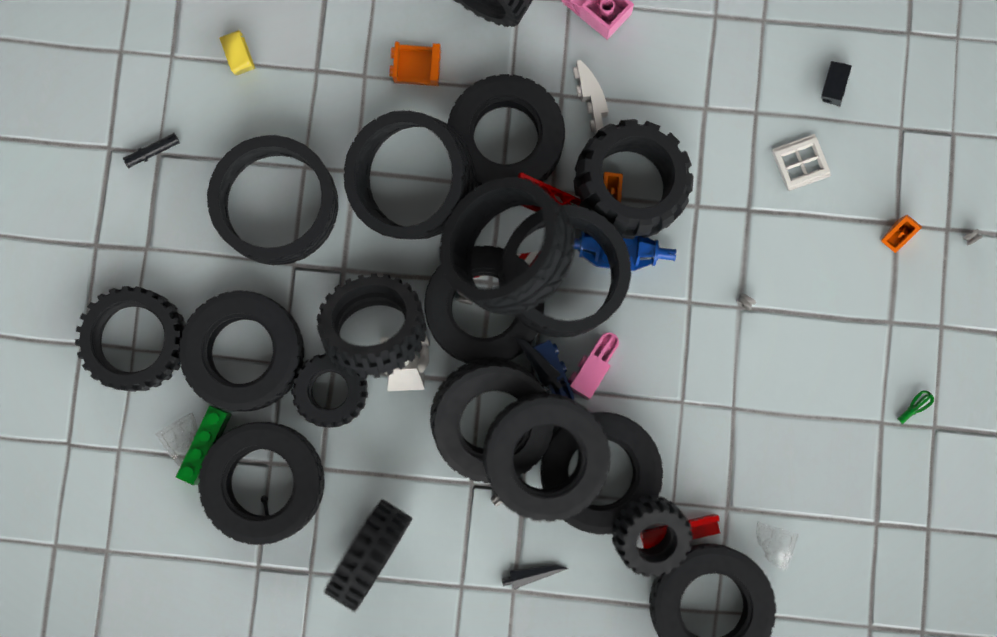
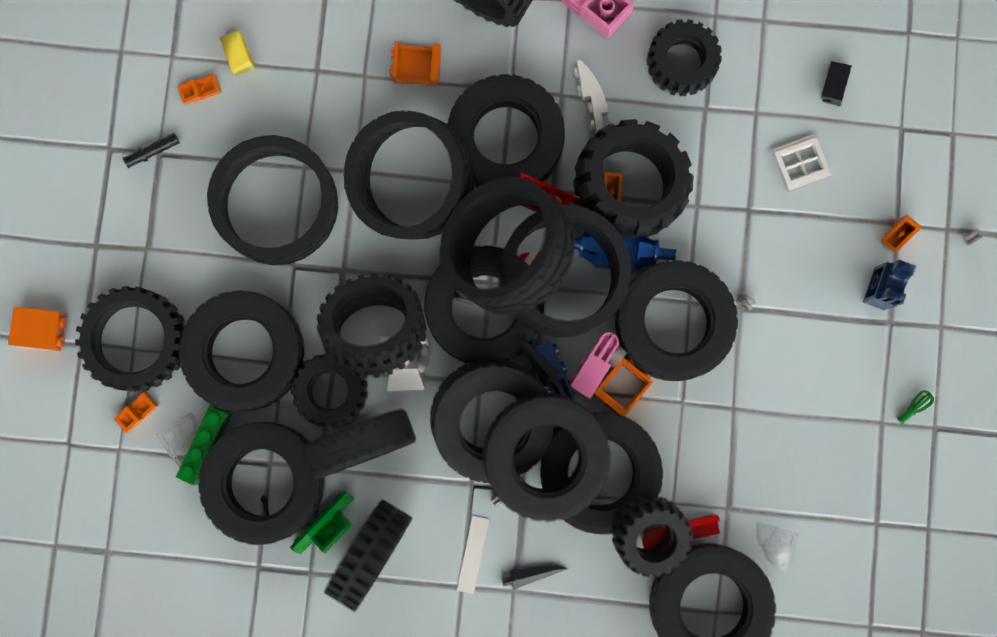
(37, 328): none -> orange brick
(136, 412): none -> orange slope
(199, 89): none -> orange slope
(327, 527): none -> green bracket
(359, 443): none -> black tyre
(473, 554): none -> white sticker
(610, 402): none -> orange window
(617, 357): none -> light grey beam
(694, 36): none -> black tyre
(718, 309): none -> black tyre
(888, 284): none -> dark blue brick

